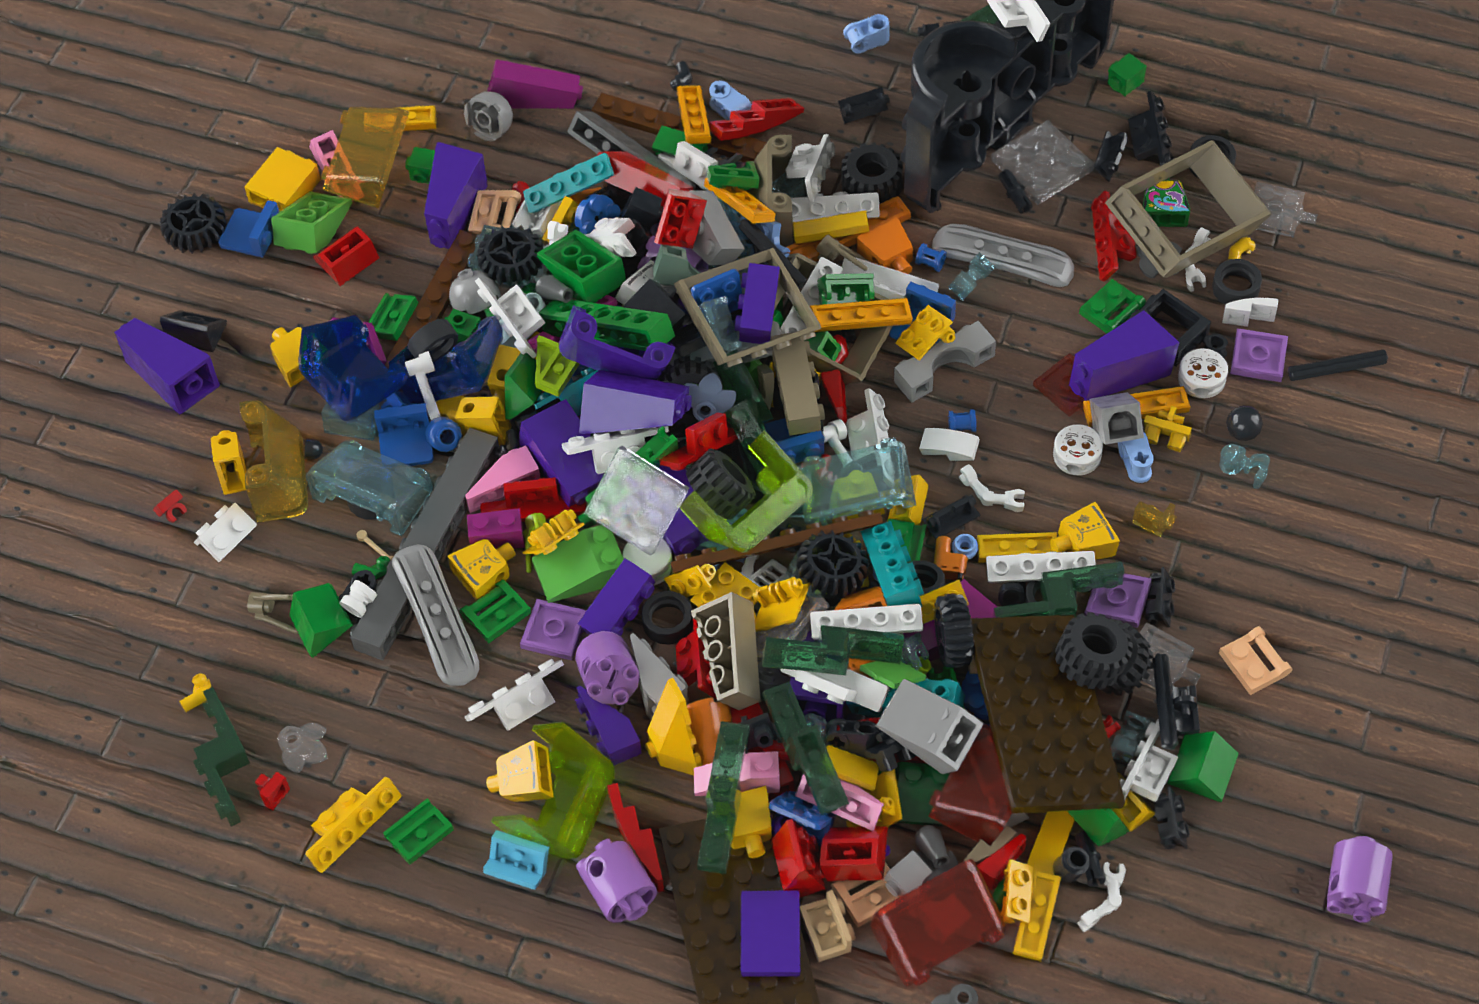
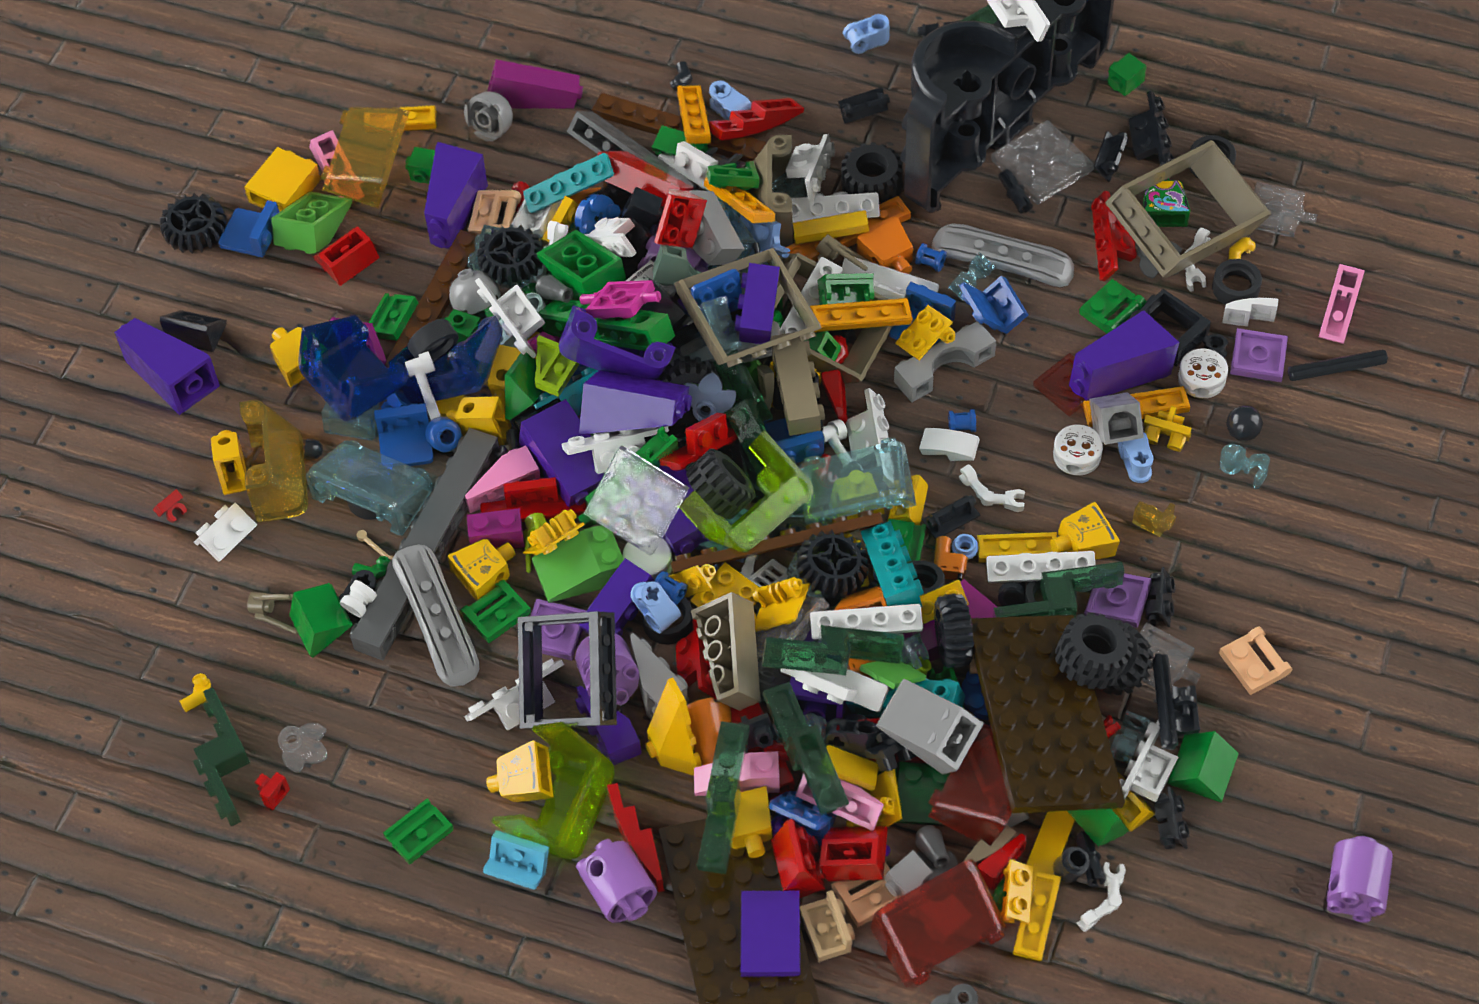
(349, 821): yellow bracket -> none
(601, 668): none -> black window
(620, 299): none -> dark pink plate
(658, 608): none -> light blue piece
(673, 589): none -> blue bush
(763, 243): black axle -> none
(996, 305): none -> blue bracket
(1341, 303): none -> bright pink slope

